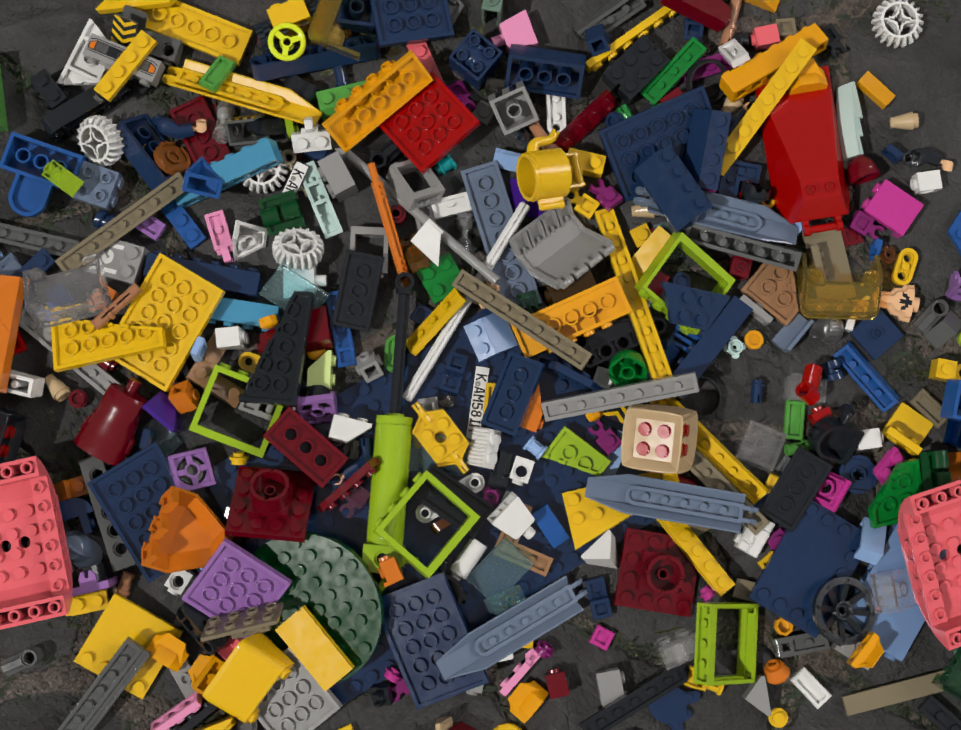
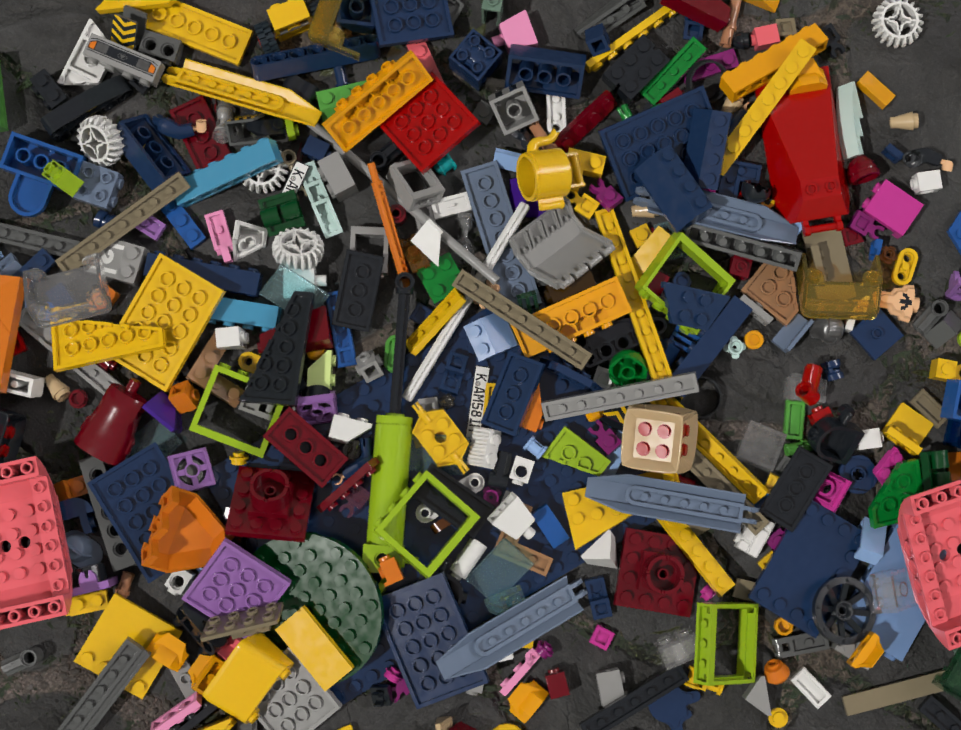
(116, 306): nougat pin -> none
(125, 66): yellow plate -> none
(147, 438): dark blue tile -> none
(171, 158): dark orange tile -> none
(199, 349): light blue tile -> none
(202, 180): blue slope -> none
(217, 74): bright green tile -> none
(268, 322): light orange tile -> none
(300, 37): neon yellow piece -> none
(310, 138): white hinge -> none
(462, 94): magenta plate -> none
(613, 117): dark blue tile -> none
(734, 53): white plate -> none
(756, 391): dark blue pin -> none
(866, 377): blue slope -> none

